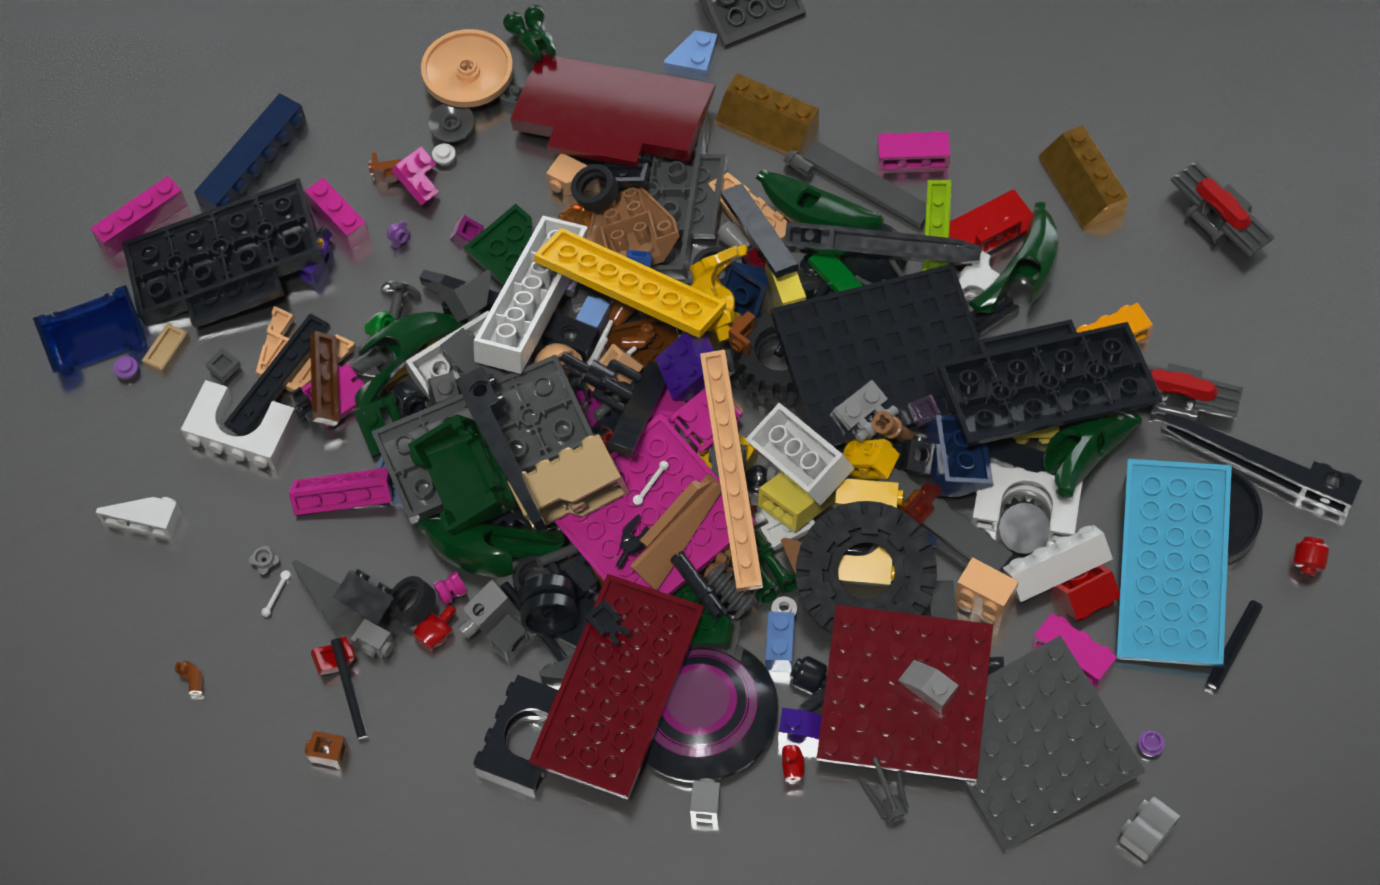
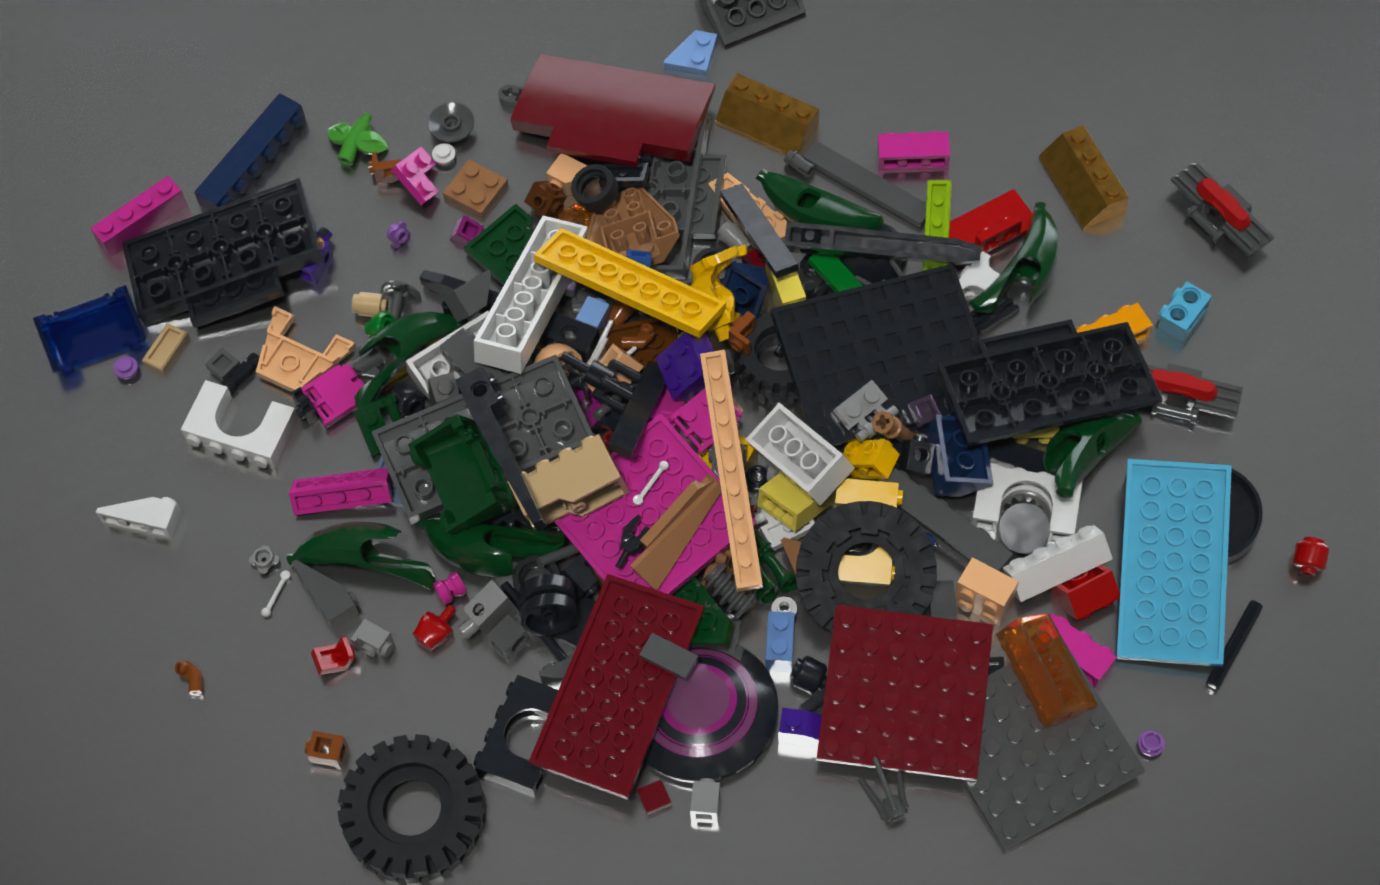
(241, 372): none -> black axle
(275, 377): black tile -> none
(324, 378): reddish brown plate -> none
(337, 213): dark pink brick -> none
(349, 688): black bar -> none
(353, 545): none -> dark green piece
(356, 138): none -> bright green plant
(364, 596): black brick -> none
(369, 304): none -> tan brick
(419, 609): black tyre -> none
(419, 854): none -> black tyre
(467, 68): light nougat dish -> none
(475, 188): none -> medium nougat plate
(536, 39): dark green piece -> none
(545, 199): none -> reddish brown brick
(606, 620): black plate -> none
(654, 797): none -> dark red tile
(668, 656): none -> dark grey tile
(704, 594): black pin -> none
(793, 763): red piece -> none
(919, 504): clear red plate -> none
(929, 685): light grey slope -> none
(1046, 669): none -> clear orange slope
(1149, 828): light grey brick -> none
(1187, 312): none -> medium azure brick
(1270, 467): black piece -> none

